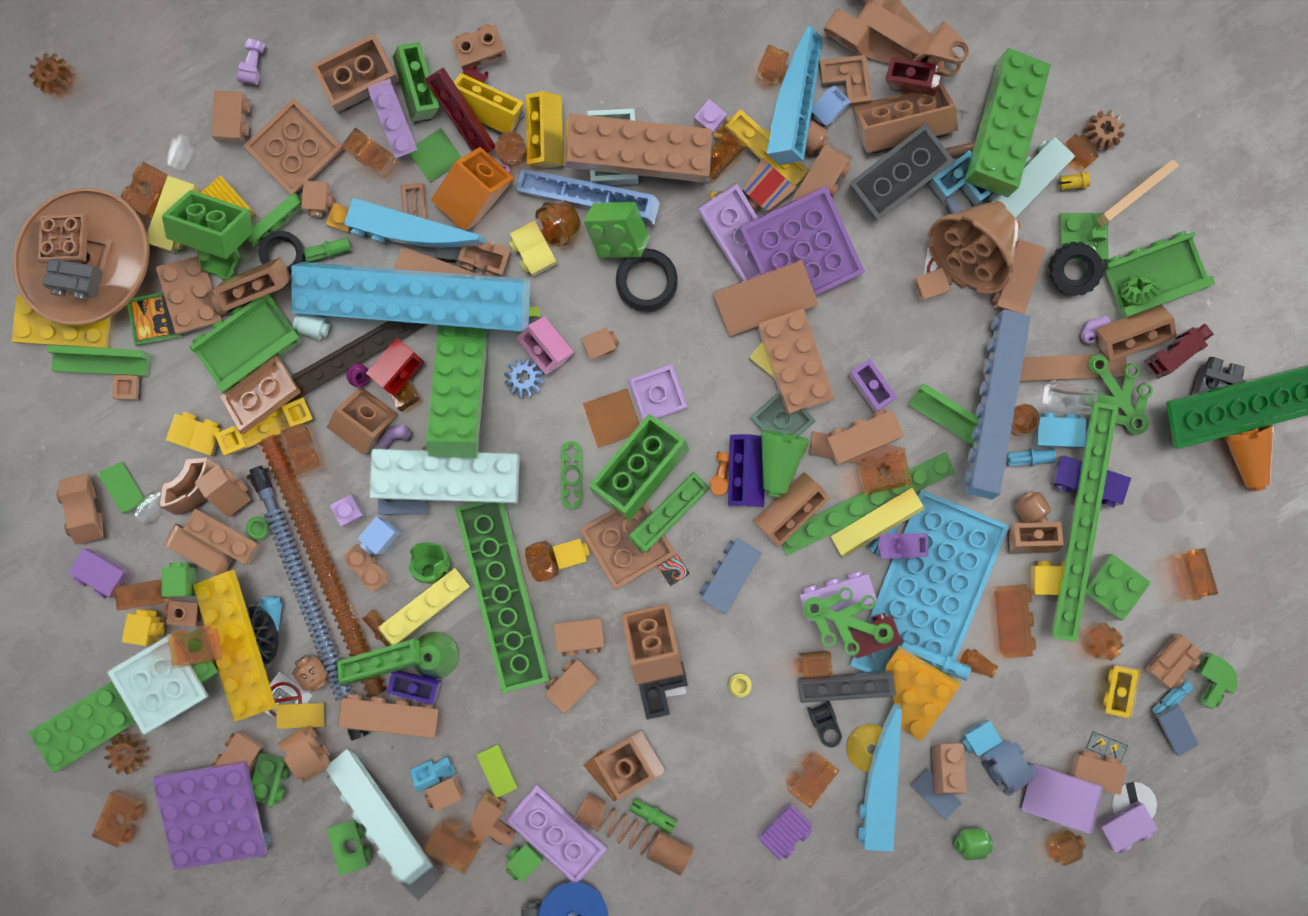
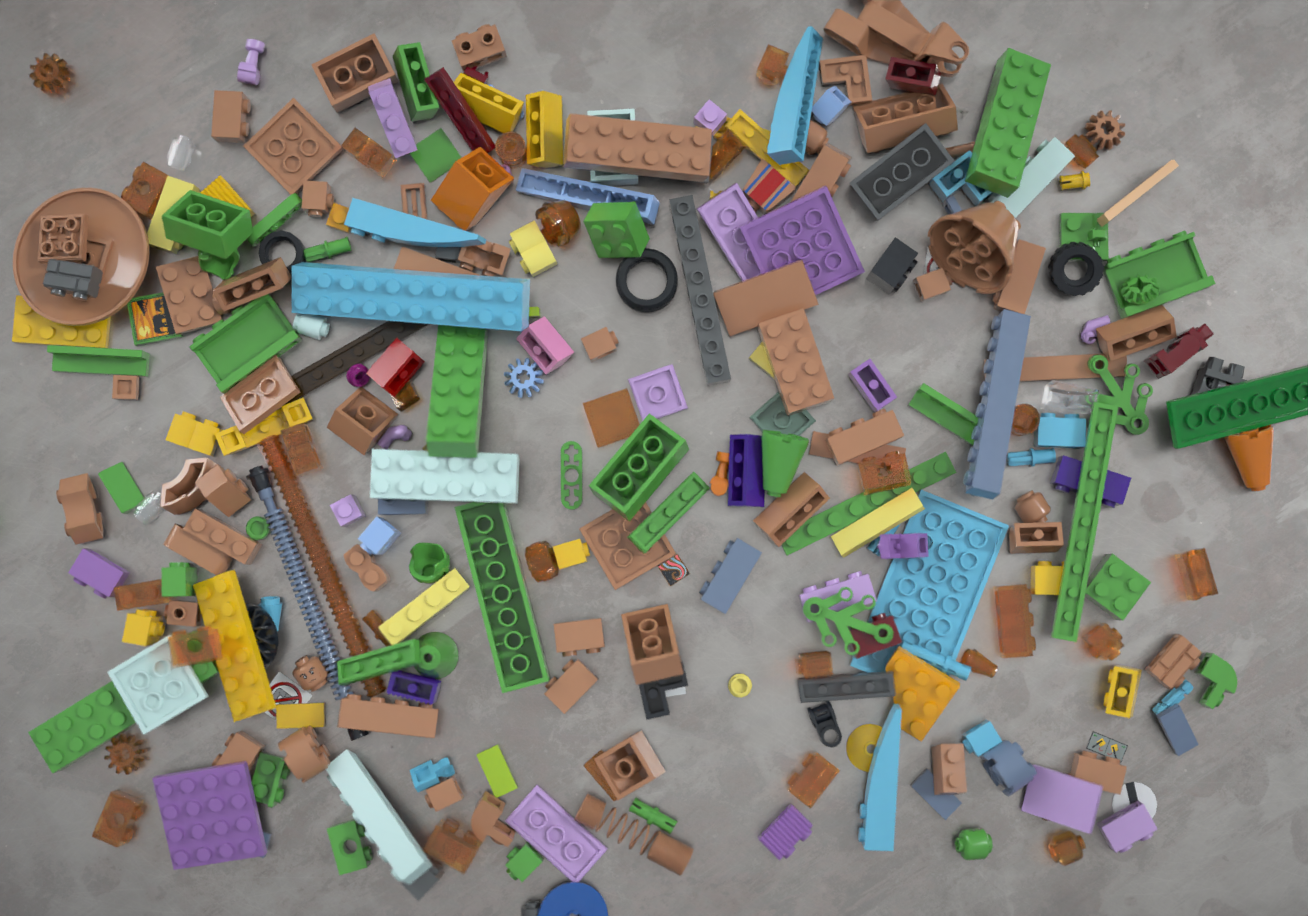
(699, 290): none -> dark grey brick
(890, 268): none -> black brick

